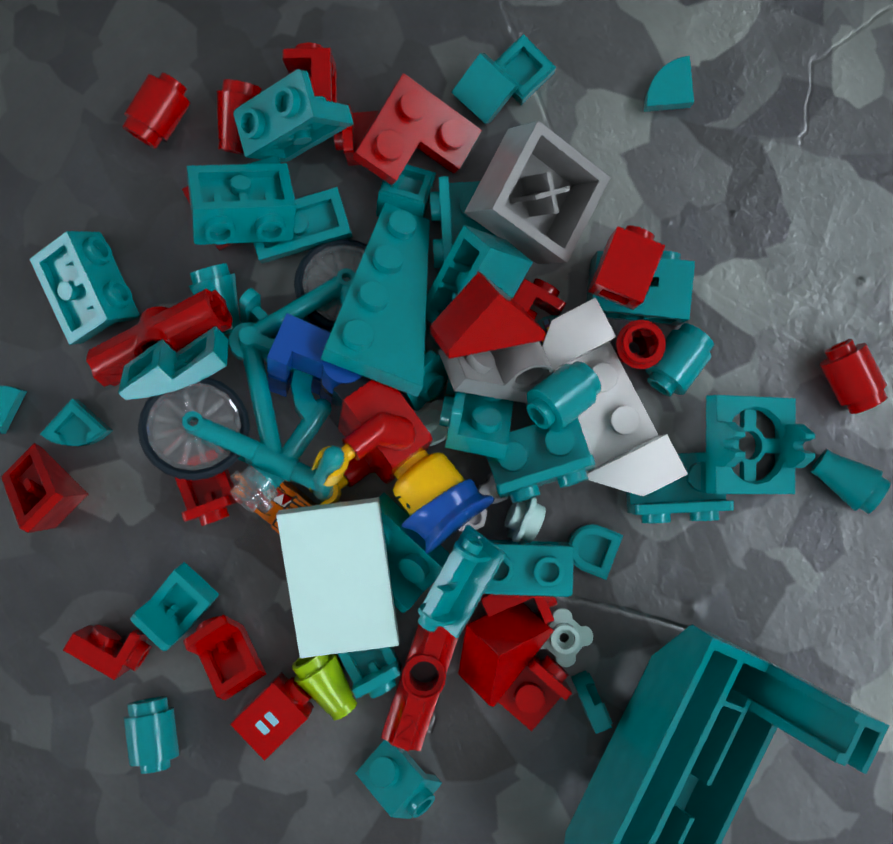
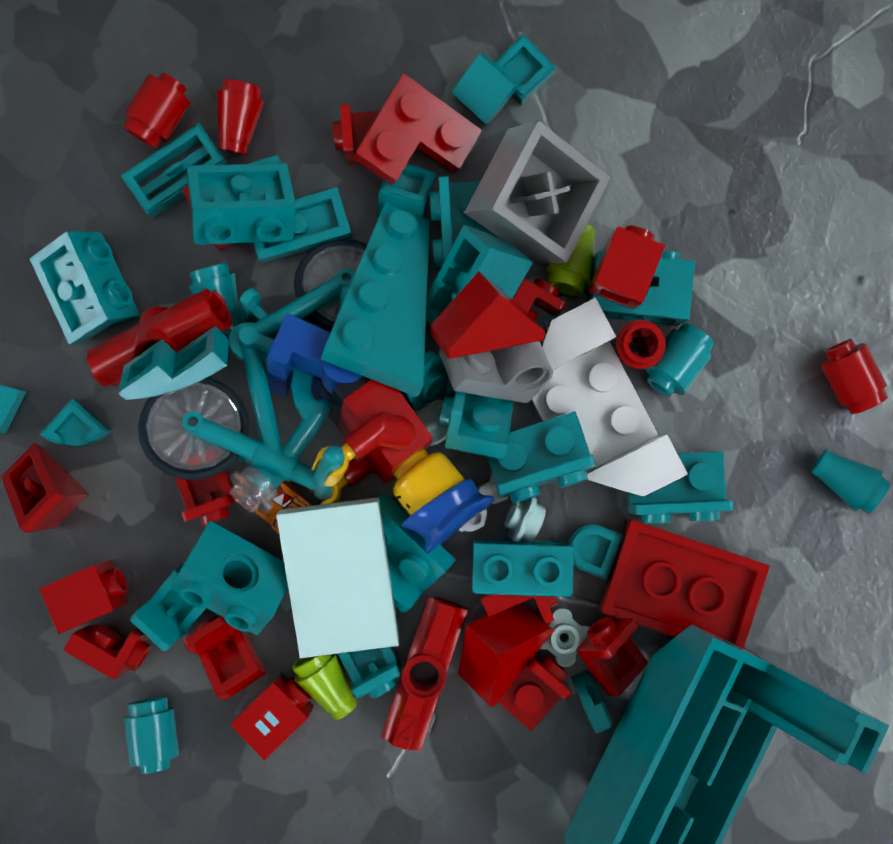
(85, 595): none -> red brick
(161, 158): none -> teal tile
(257, 572): none -> teal brick
(288, 119): teal bracket -> none
(319, 65): red bracket -> none
(398, 782): teal bracket -> none
(460, 583): teal hinge -> none
(563, 396): teal brick -> none
(576, 274): none -> lime cone
(612, 654): none -> red bracket
(671, 87): teal tile -> none
(682, 582): none -> red plate
(724, 451): teal piece -> none

